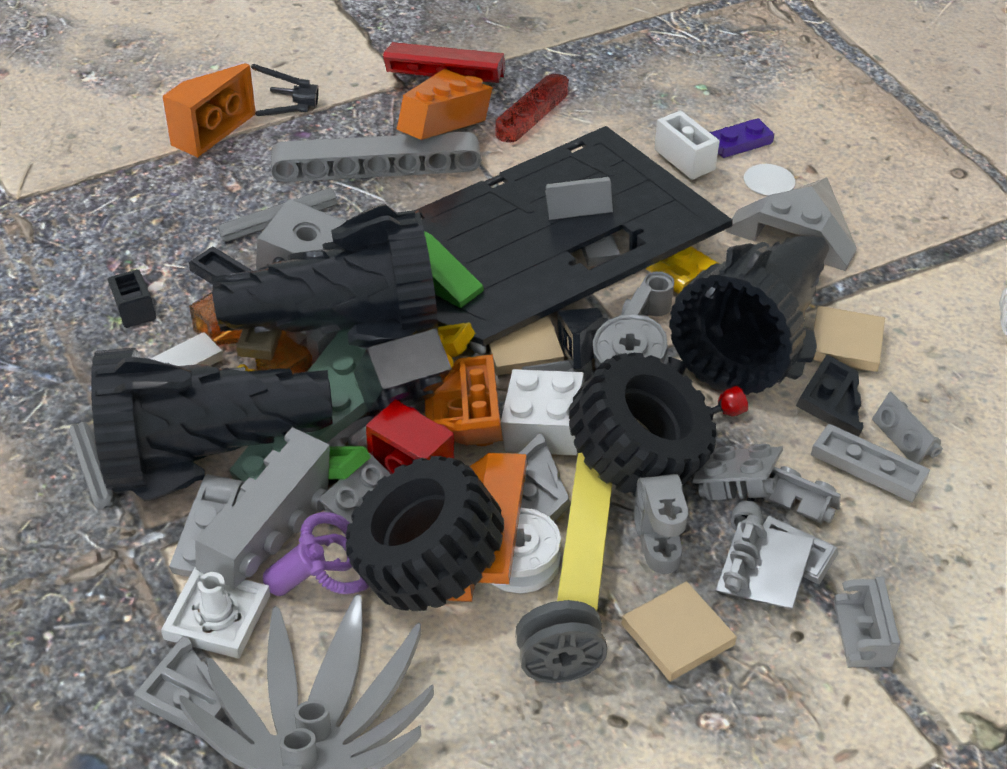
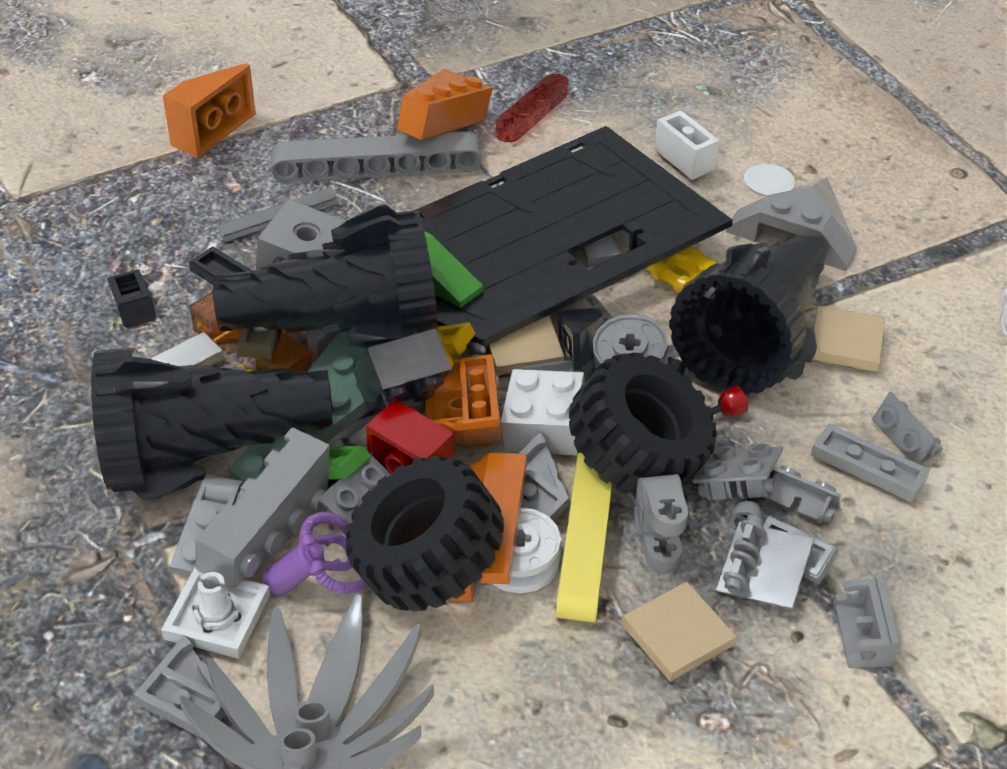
(90, 465): light grey axle -> none
(305, 94): black plant -> none
(432, 59): red slope -> none
(560, 641): dark grey wheel -> none
(579, 198): light grey panel -> none
(652, 297): light grey plate -> none
(743, 137): dark purple hinge -> none
(834, 396): black wing -> none

